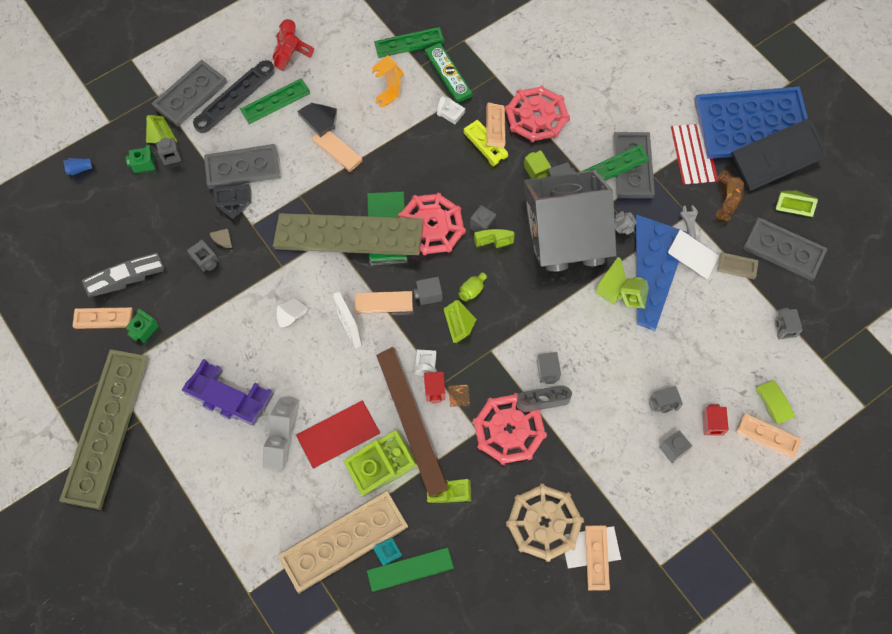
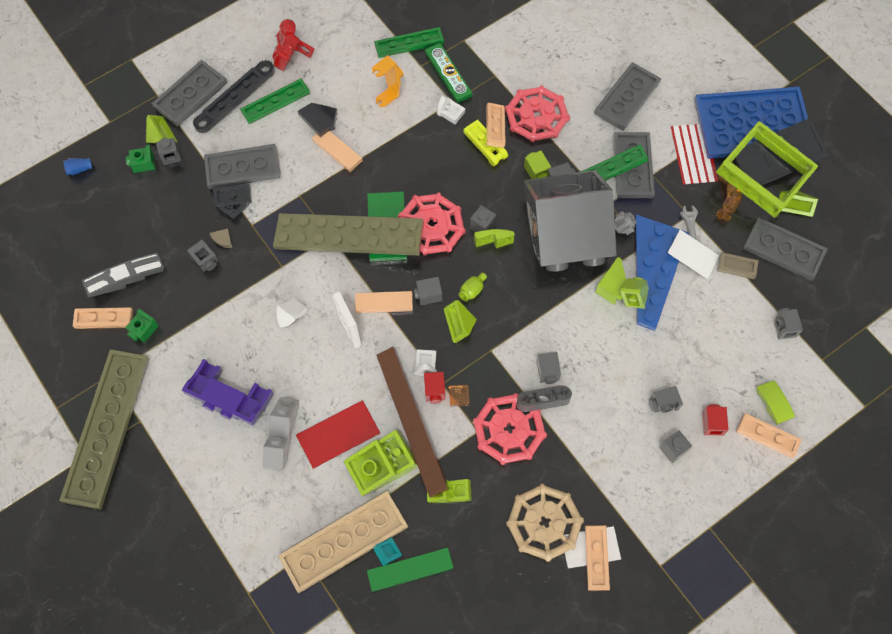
(627, 96): none -> dark grey plate
(753, 189): none -> lime window

